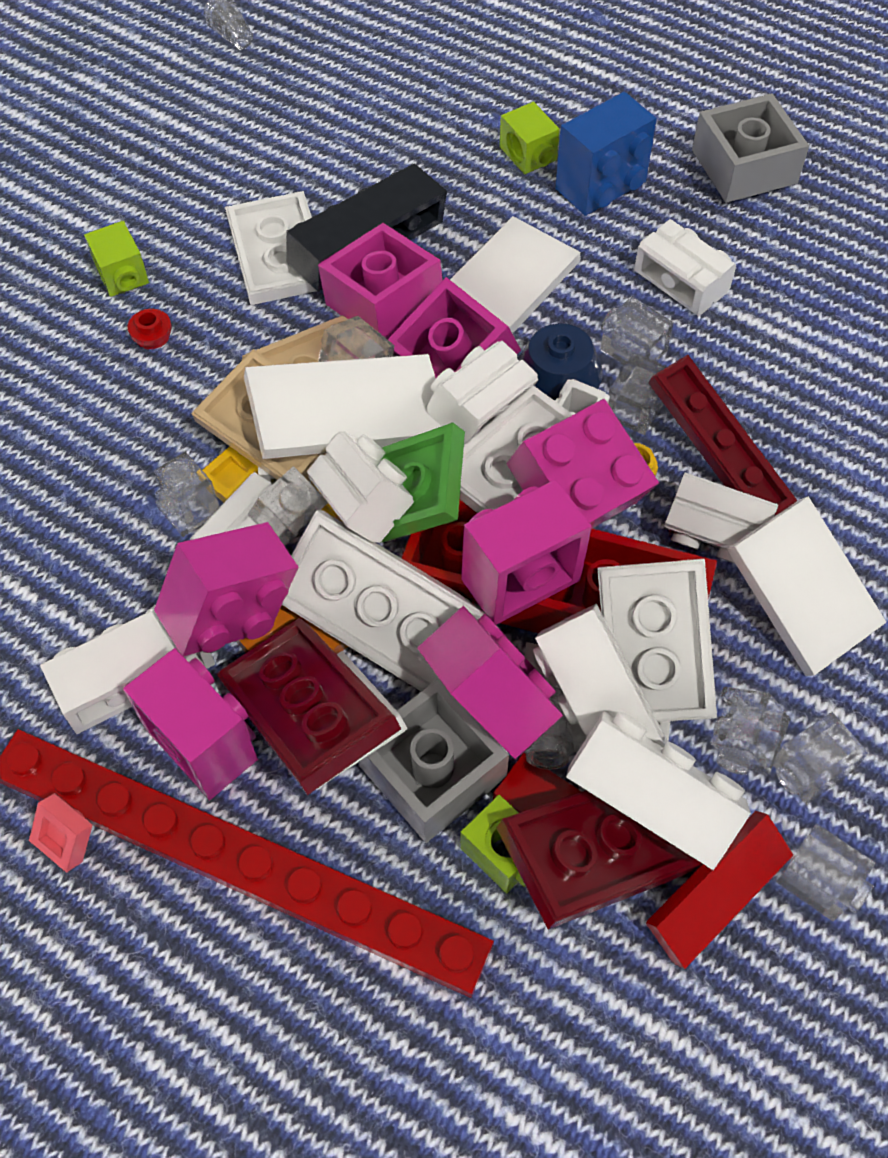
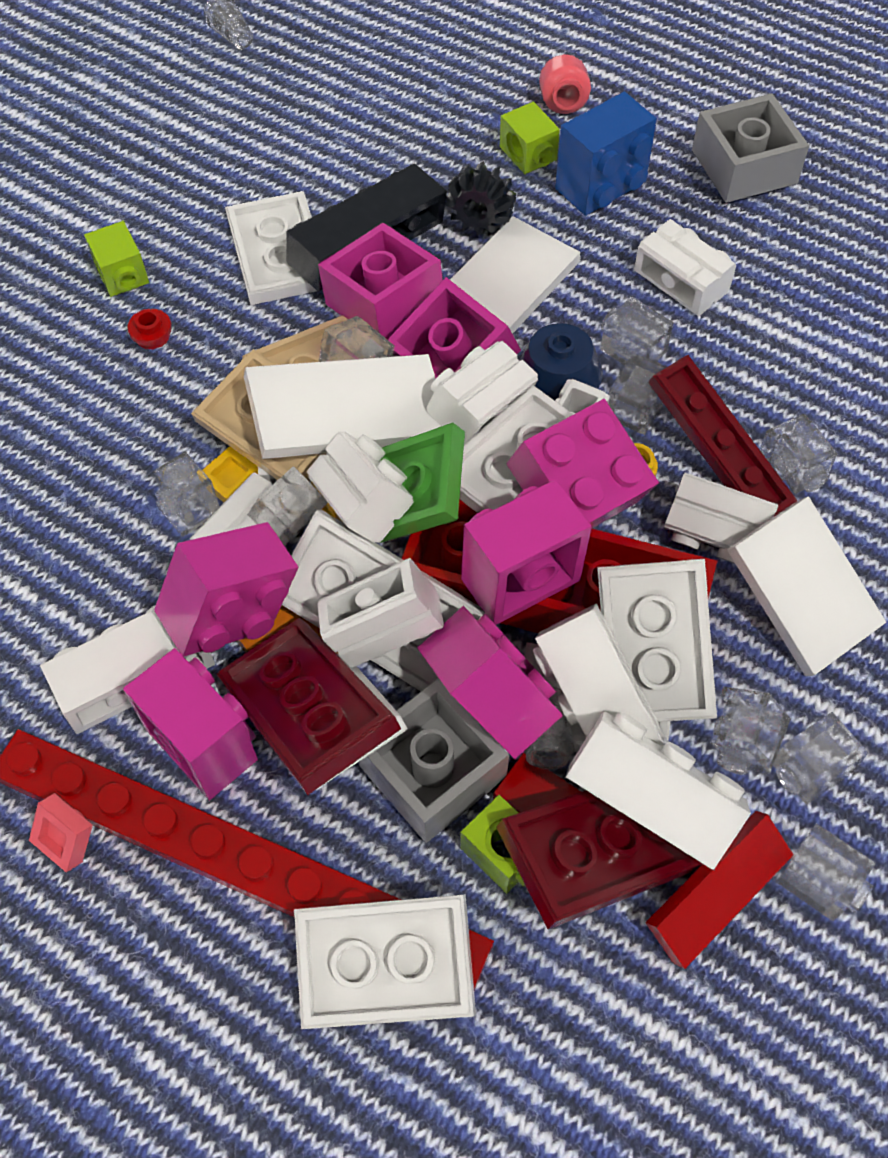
(380, 613): none -> white brick
(384, 962): none -> white tile
(480, 199): none -> black gear
(565, 84): none -> coral head
(799, 453): none -> clear brick

